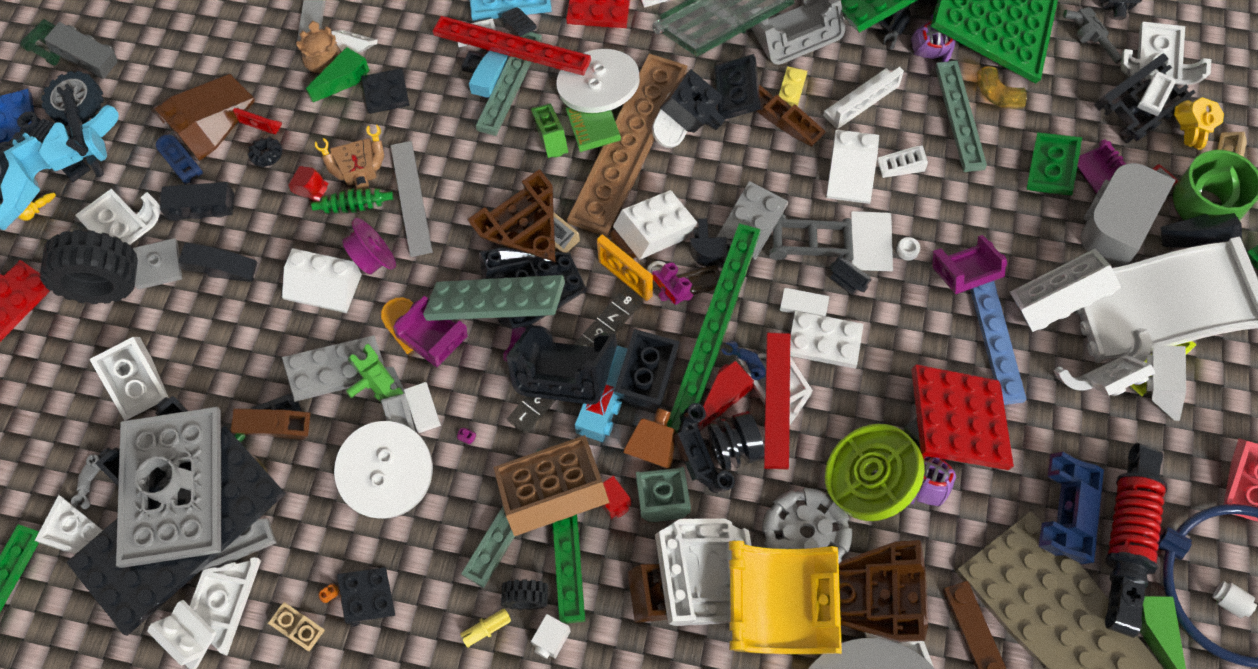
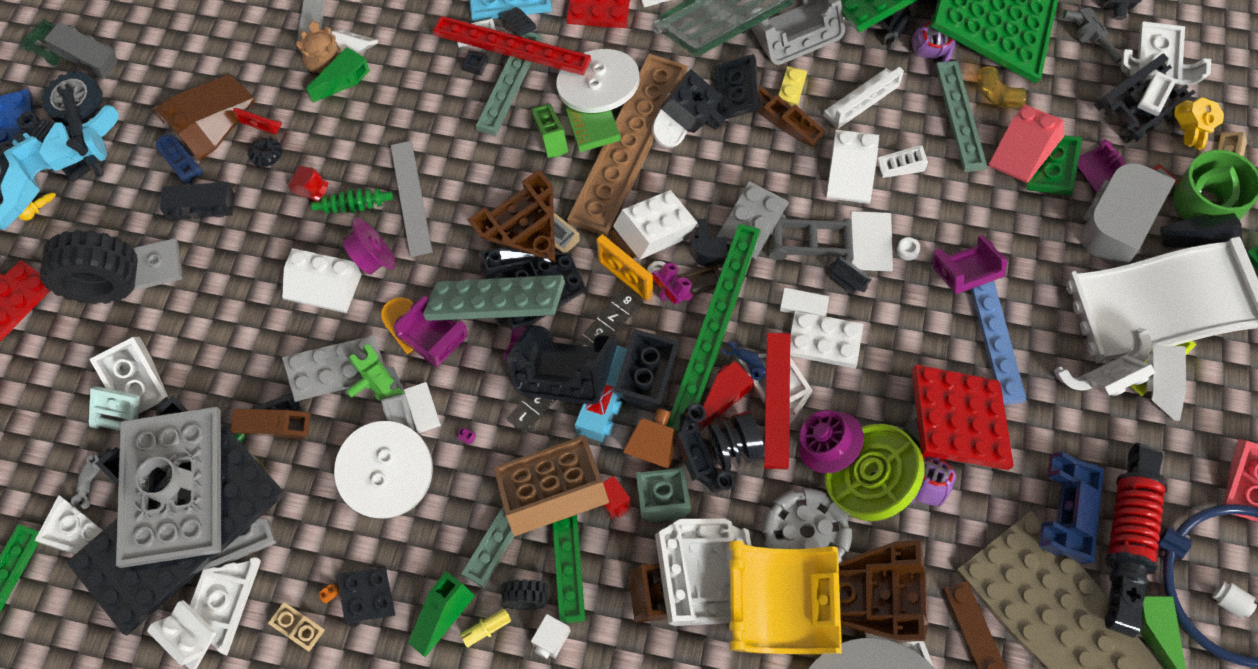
(114, 217): white piece -> none
(114, 404): none -> light aqua plate
(217, 262): black slope -> none
(355, 161): medium nougat torso -> none
(385, 91): black plate -> none
(439, 612): none -> green slope
(487, 73): medium azure slope -> none
(830, 441): none -> magenta piece
(1027, 143): none -> coral slope
(1065, 290): white slope -> none

